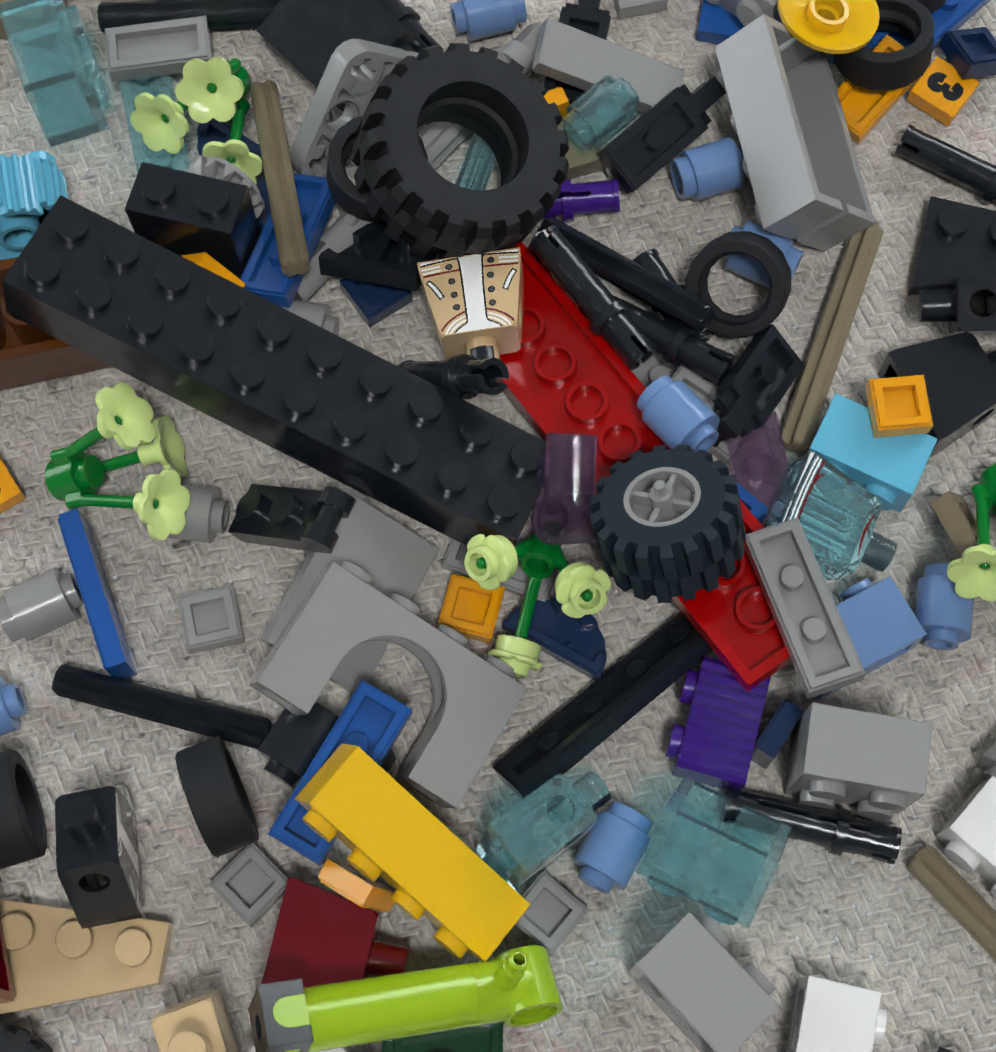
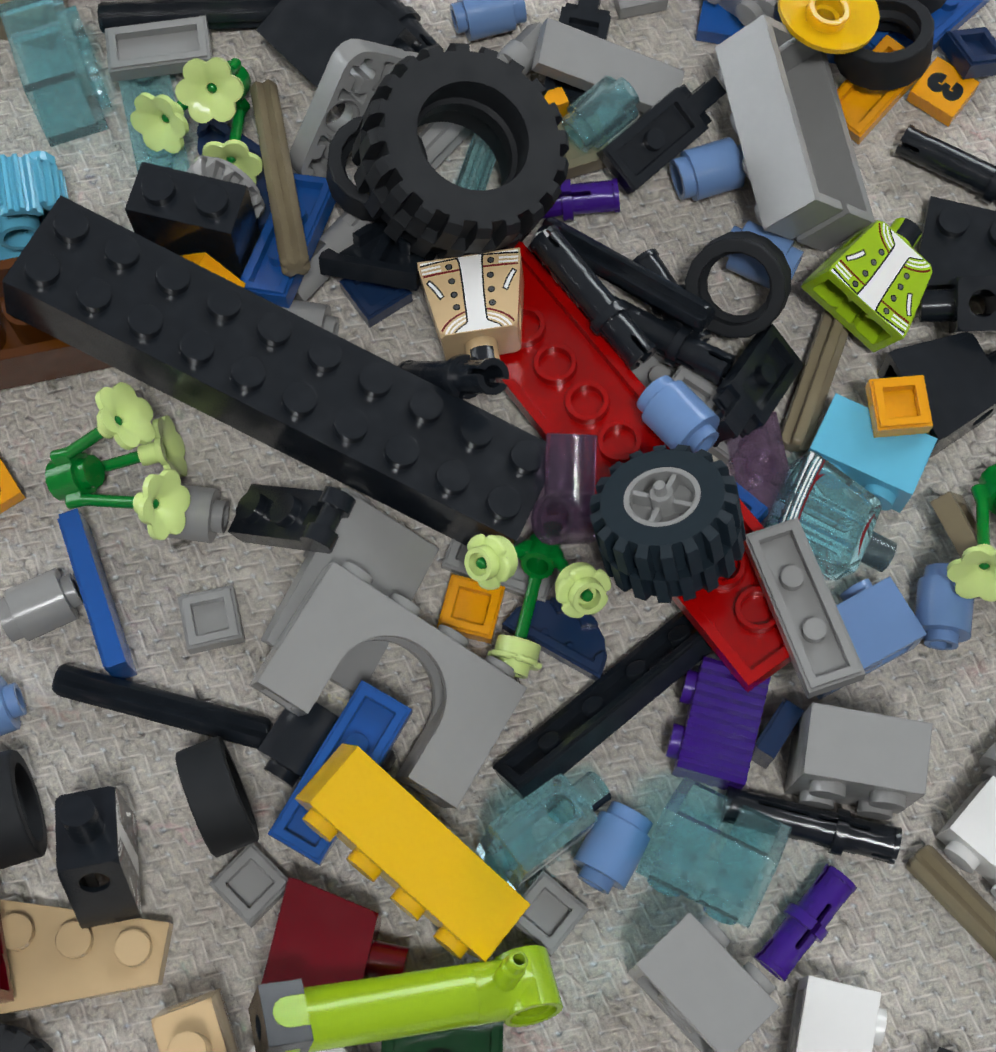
(355, 886): light orange tile -> none
(805, 922): none -> dark purple pin
(874, 282): none -> lime torso

